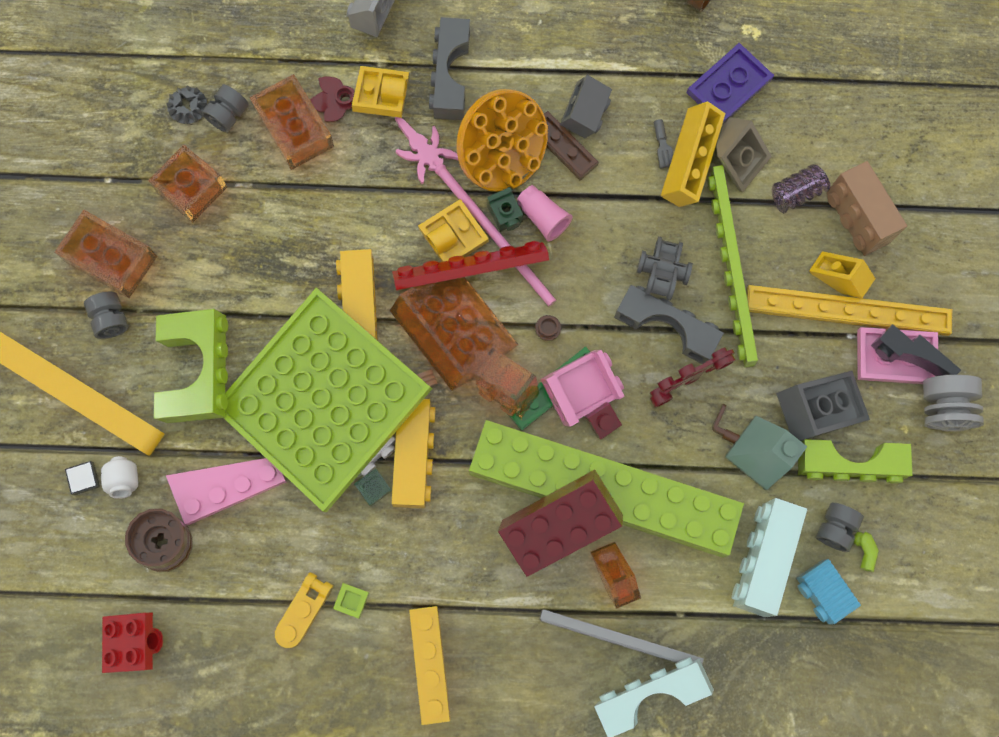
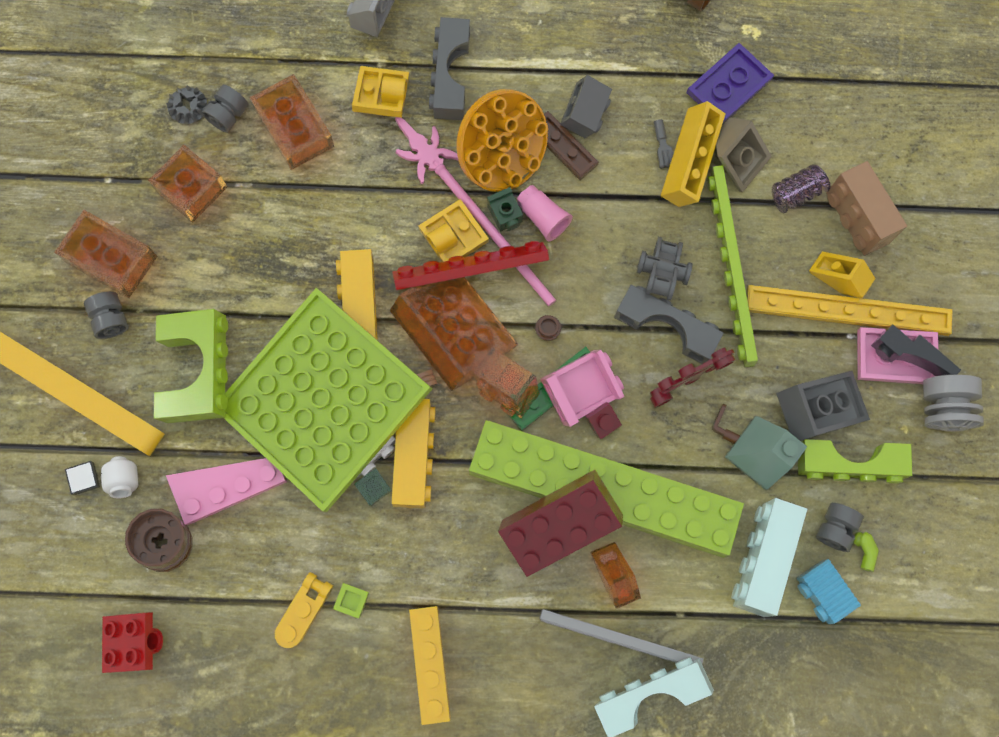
(330, 98): dark red plate -> none

